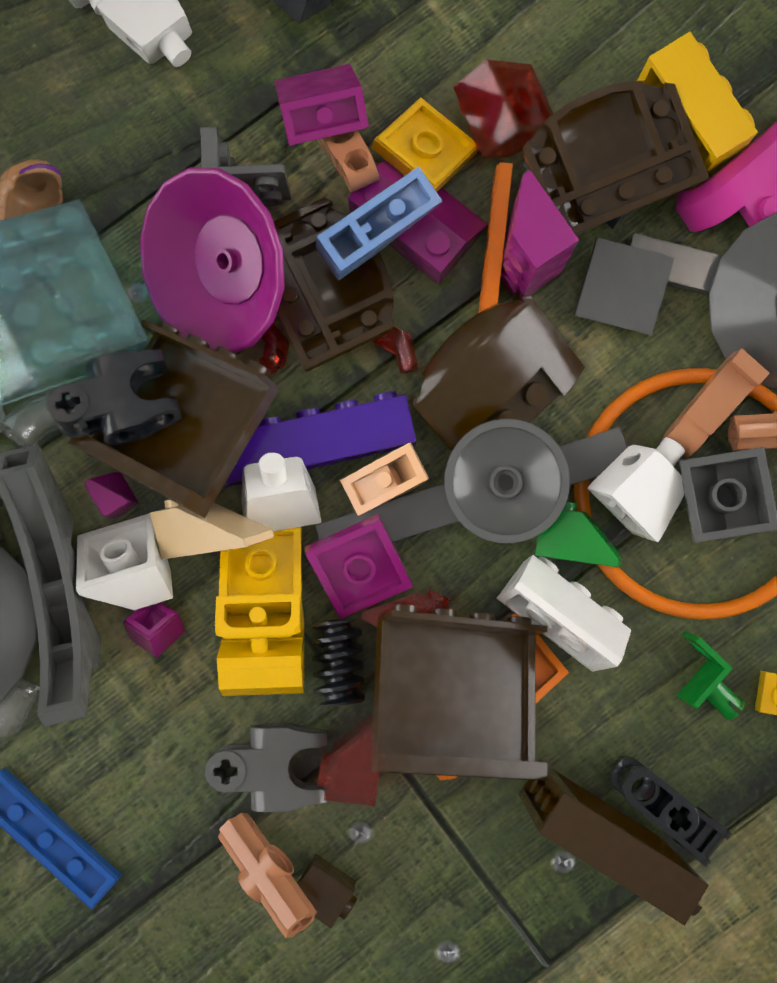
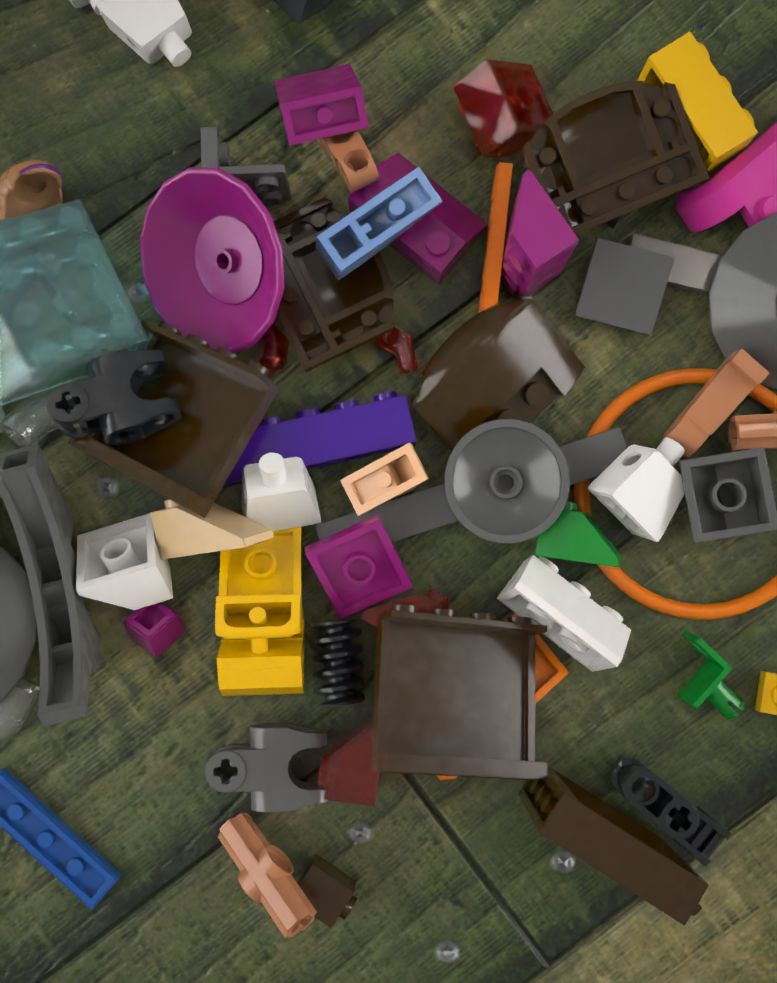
(111, 494): magenta slope -> none
(426, 141): yellow tile -> none

